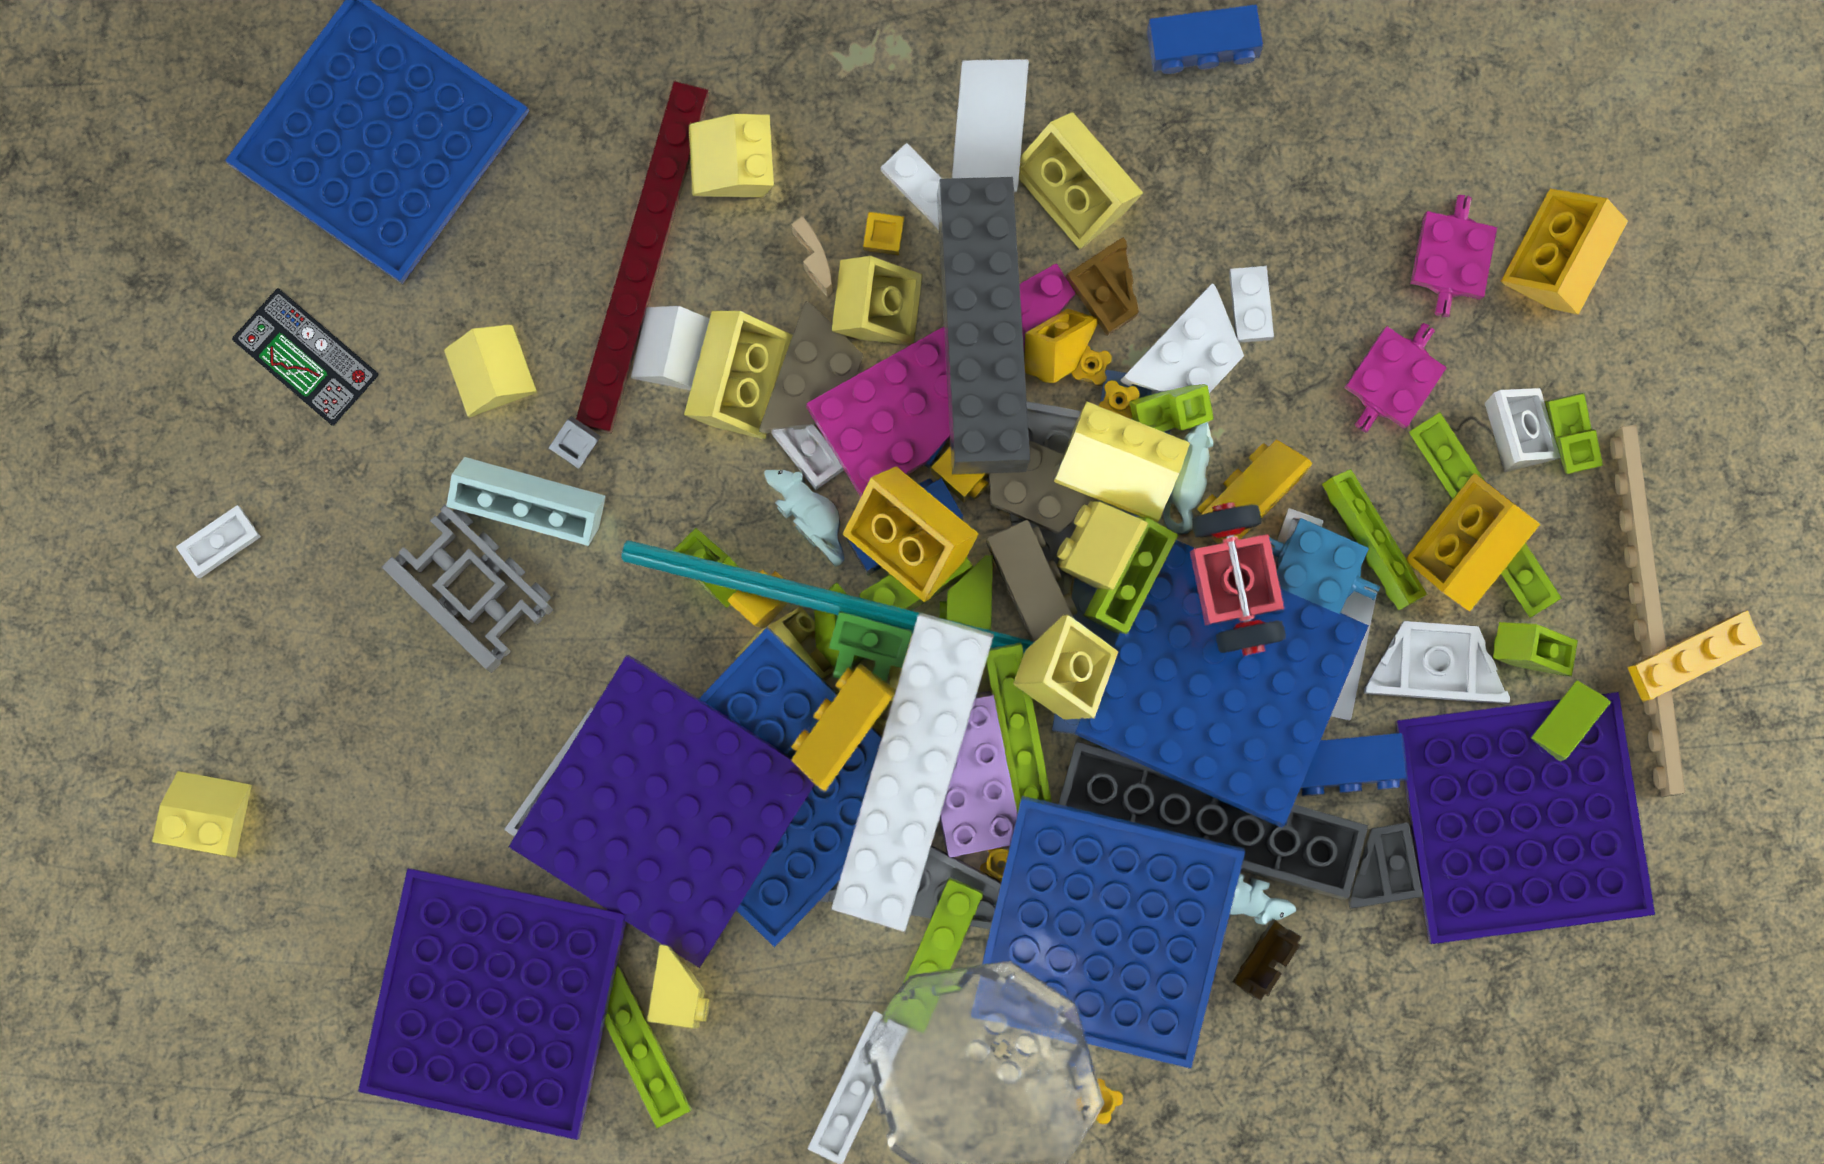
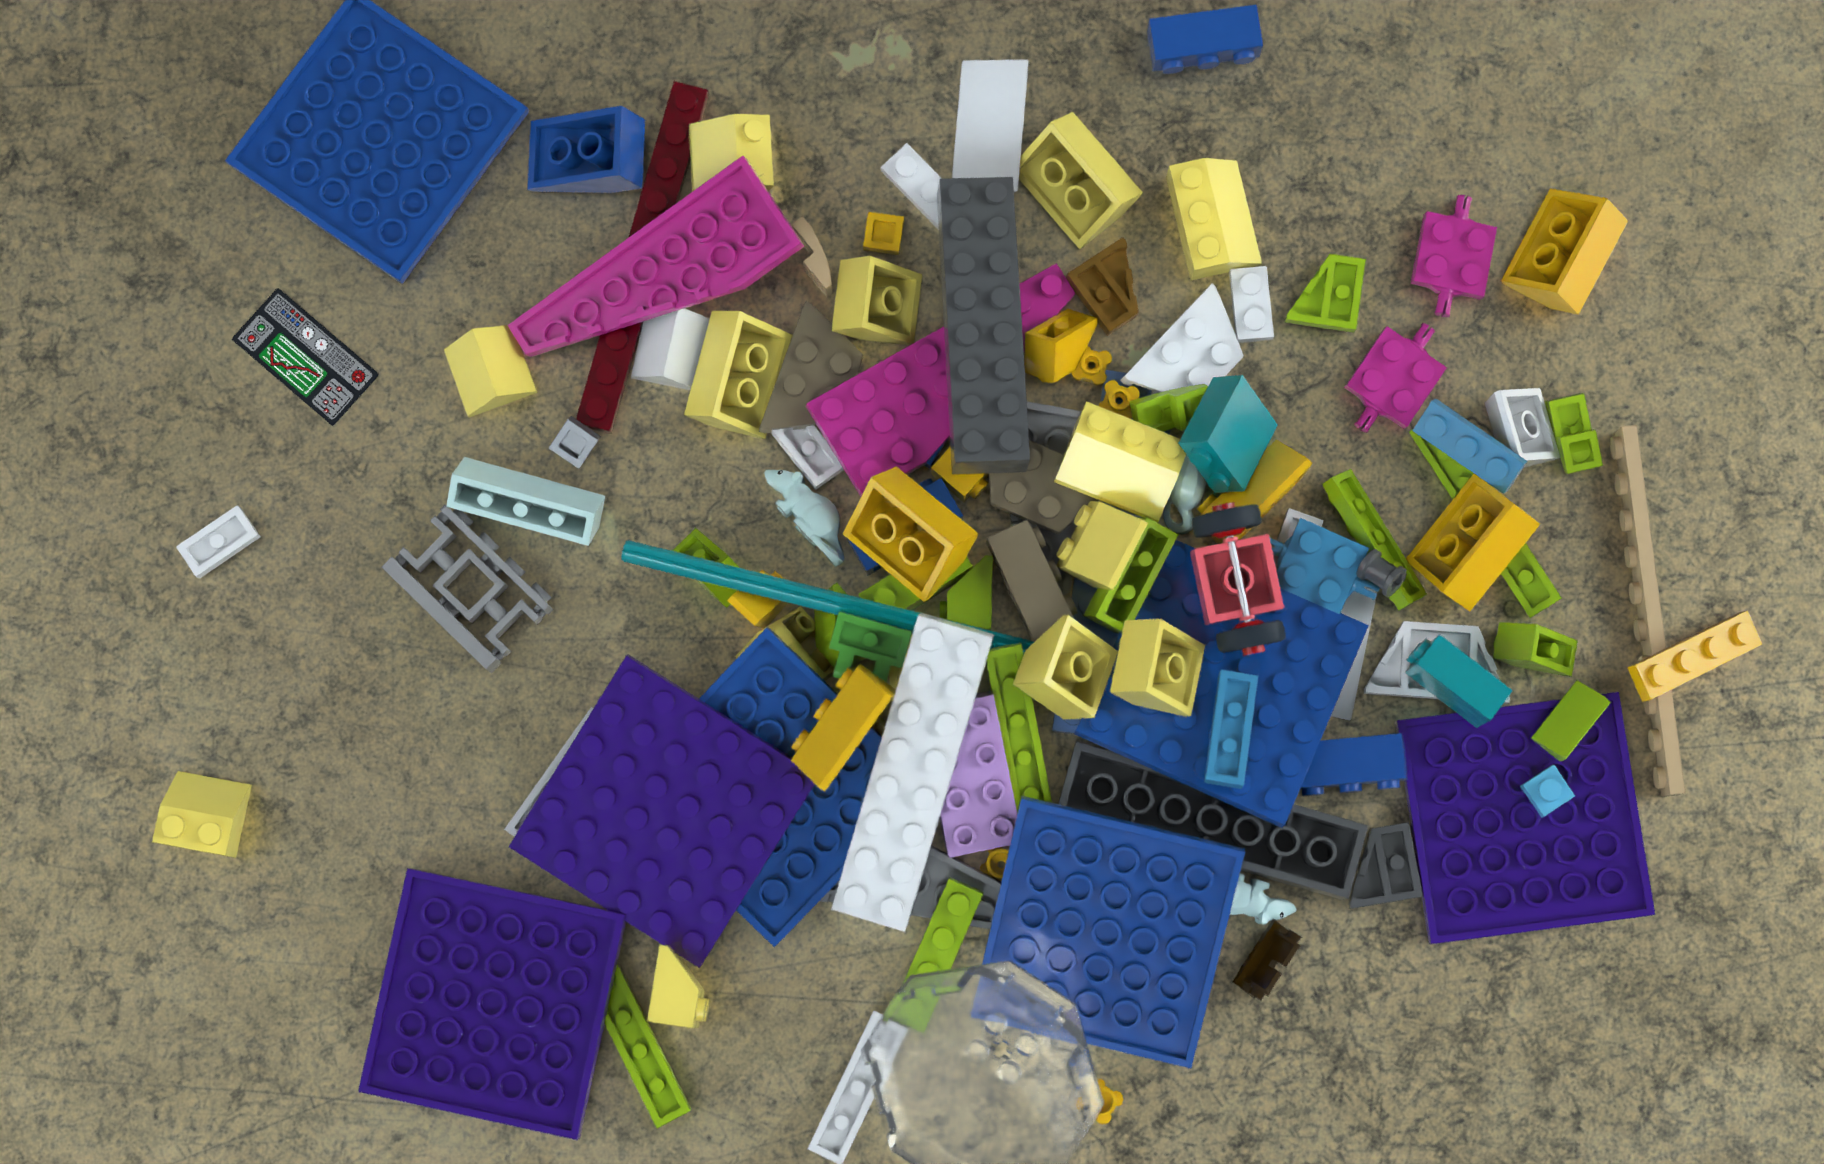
(587, 152): none -> blue slope
(690, 254): none -> dark pink wing
(1157, 667): none -> light yellow slope
(1212, 217): none -> light yellow slope
(1228, 434): none -> teal brick
(1231, 729): none -> dark azure plate
(1331, 296): none -> lime wing
(1381, 572): none -> dark grey bush
(1457, 680): none -> teal brick
(1469, 446): none -> dark azure plate
(1547, 791): none -> medium azure plate

